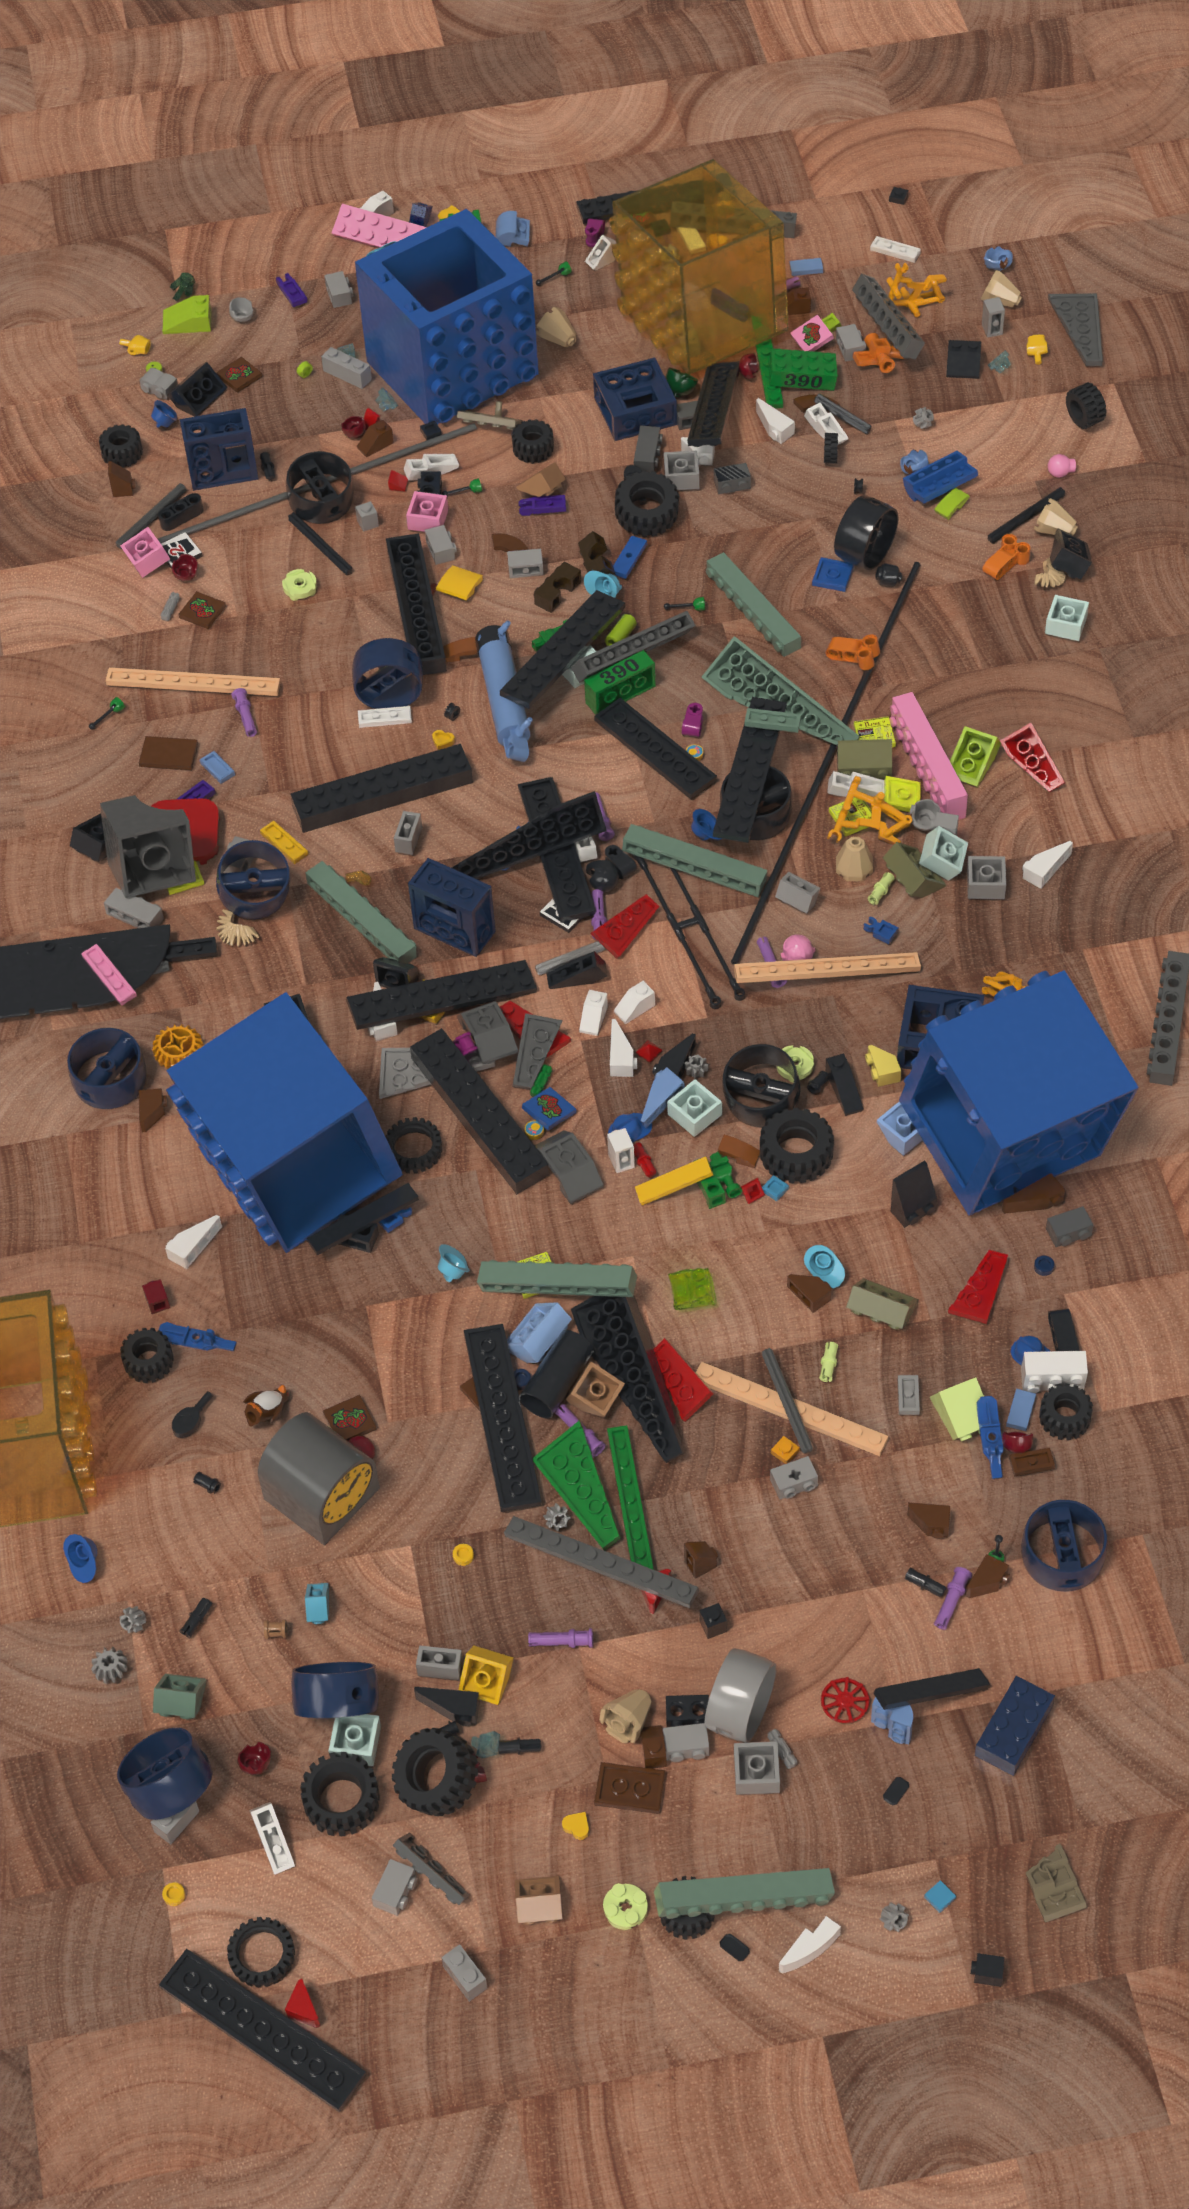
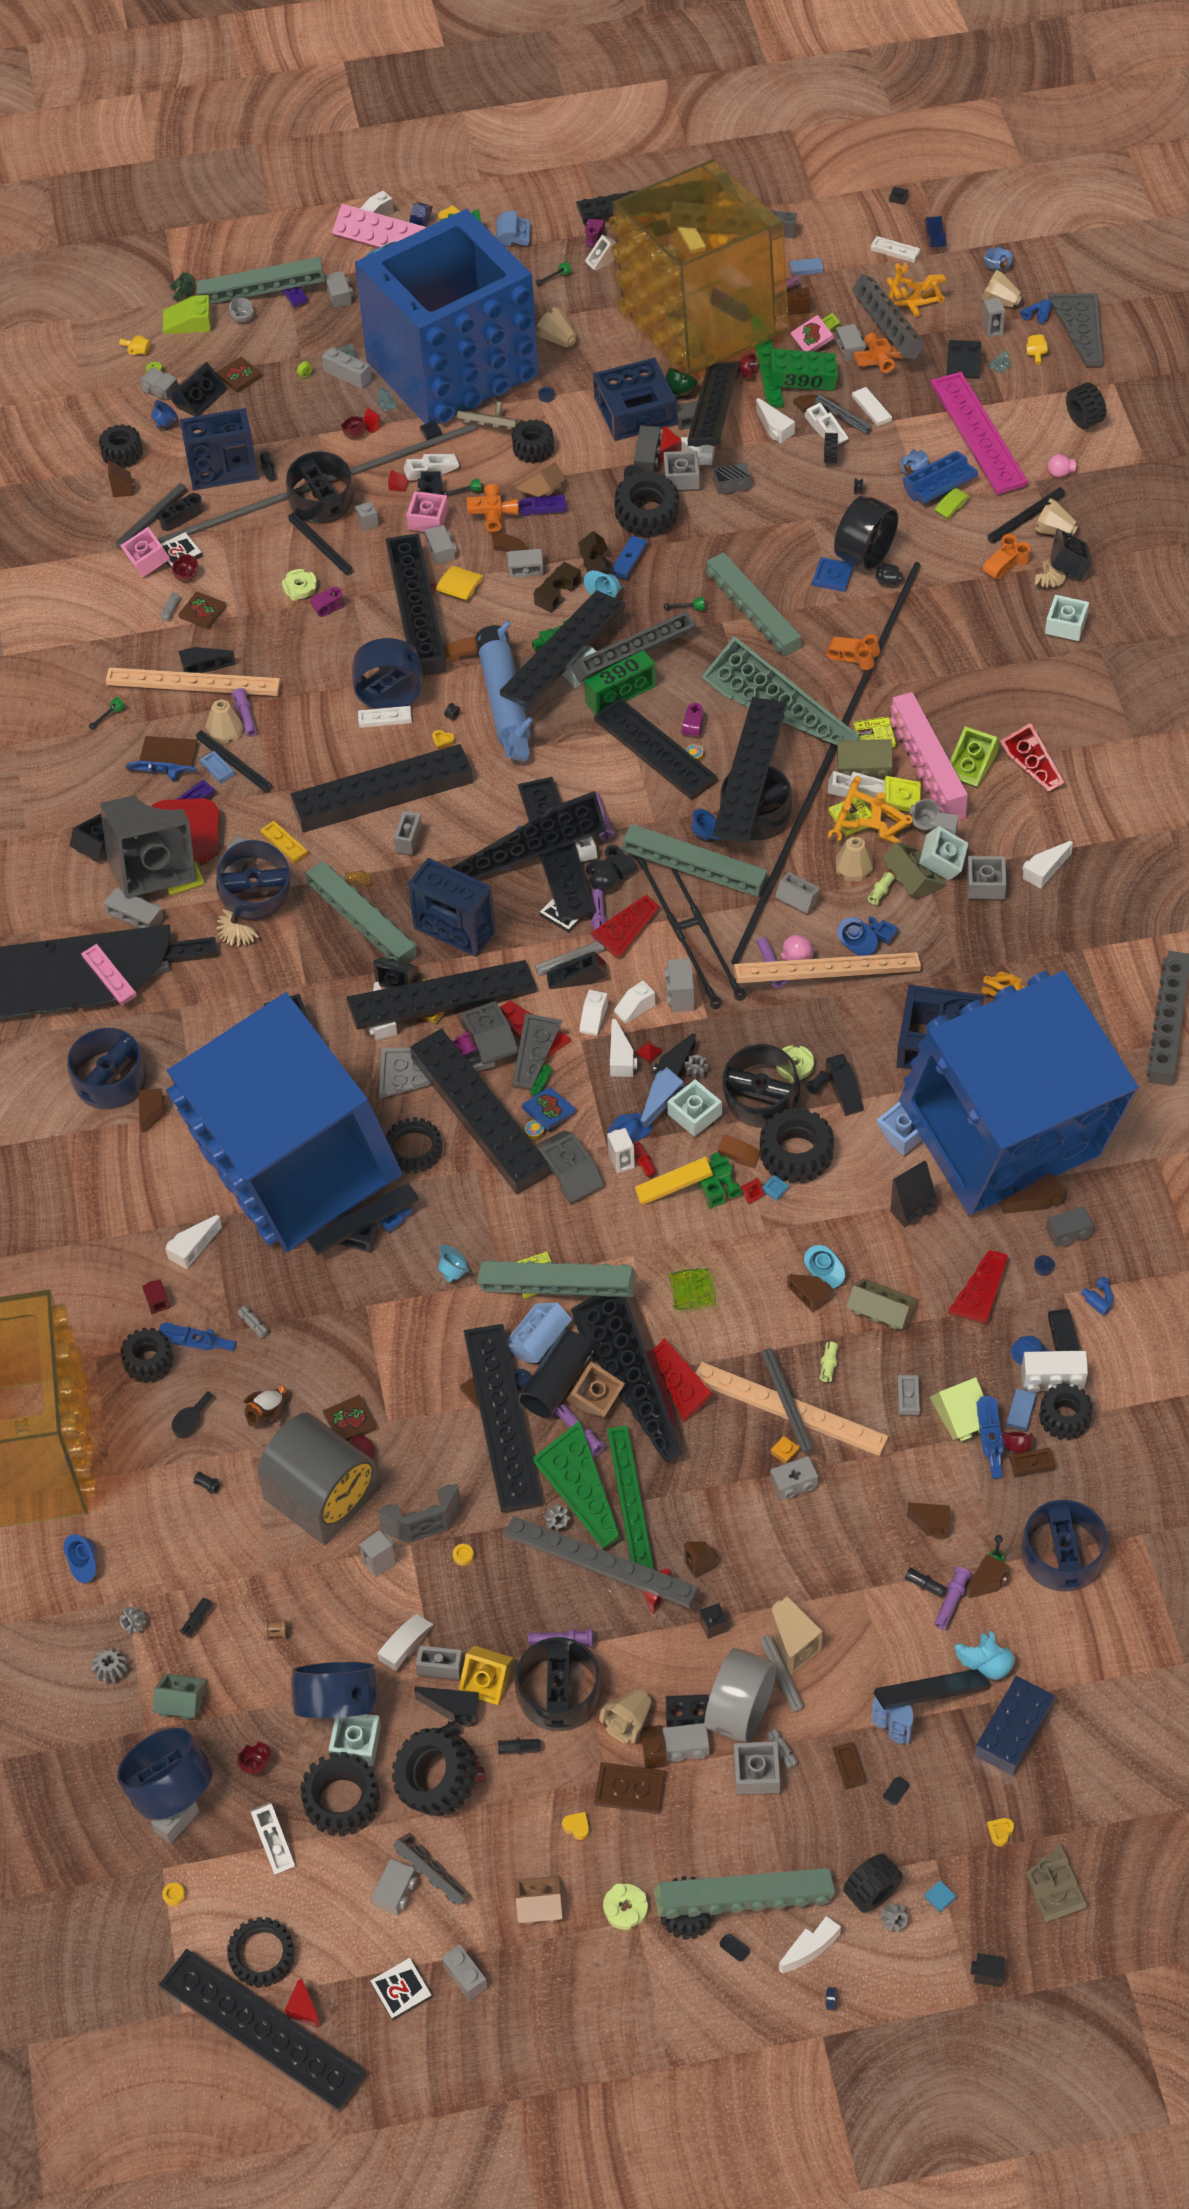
(173, 769): none -> blue piece
(175, 1044): light orange gear -> none
(205, 659): none -> black slope
(224, 722): none -> tan cone
(234, 761): none -> black axle
(253, 1322): none -> light grey axle
(262, 280): none -> sand green brick
(317, 1603): medium azure slope -> none
(327, 602): none -> magenta piece
(376, 438): reddish brown slope -> none
(377, 1553): none -> light grey brick
(401, 1989): none -> tile
(404, 1641): none -> white slope
(423, 1523): none -> dark grey slope
(486, 1744): clear light blue tile -> none
(492, 507): none -> orange brick
(546, 394): none -> dark blue tile
(557, 1713): none -> black cylinder
(621, 630): lime brick -> none
(669, 443): none -> red slope
(679, 985): none -> light grey brick
(772, 720): sand green plate -> none
(782, 1674): none -> light grey axle
(795, 1634): none -> tan slope
(831, 1998): none -> dark blue tile
(845, 1699): red wheel -> none
(849, 1765): none -> reddish brown tile
(857, 936): none -> blue piece
(871, 406): none -> white tile
(873, 1882): none -> black tyre
(884, 1066): light yellow slope -> none
(923, 418): light grey gear -> none
(934, 232): none -> clear blue brick
(979, 433): none -> dark pink plate
(987, 1657): none -> medium azure hair
(1000, 1830): none -> yellow tile
(1043, 311): none -> blue plant
(1100, 1304): none -> blue plant

